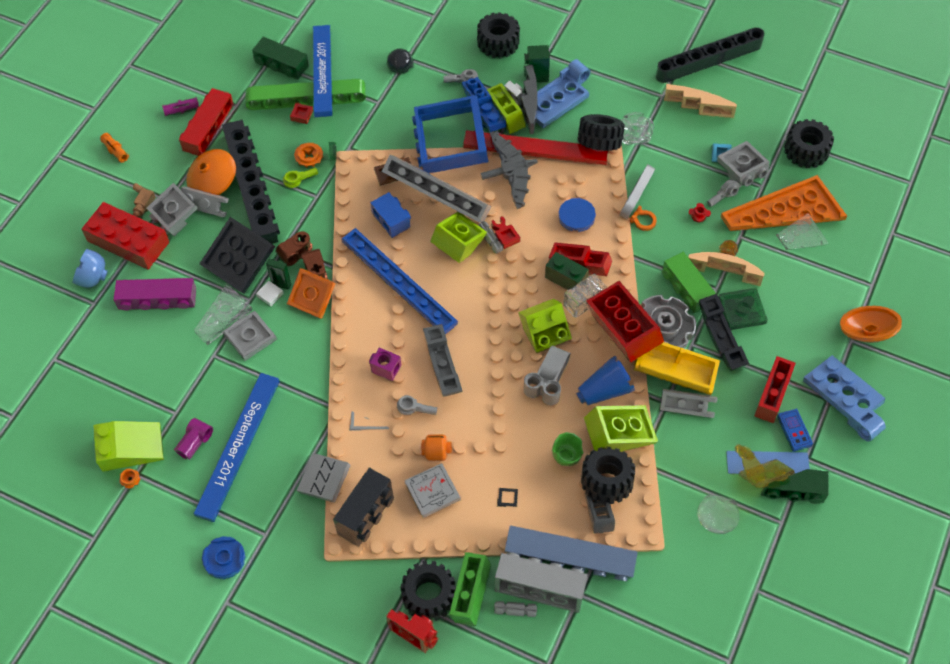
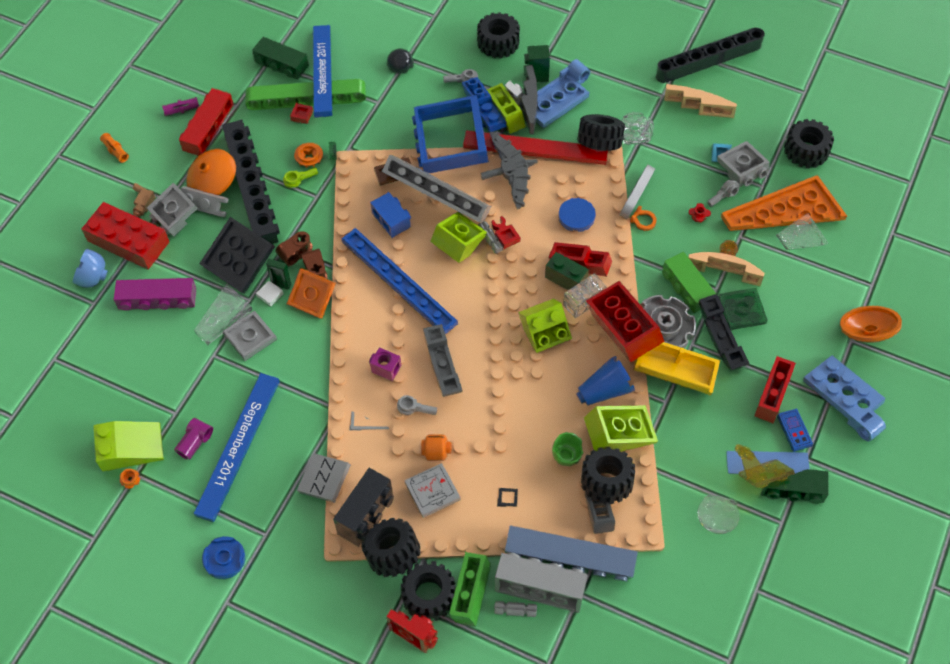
(378, 549): none -> black tyre
(548, 376): light grey piece -> none
(687, 403): light grey hinge -> none

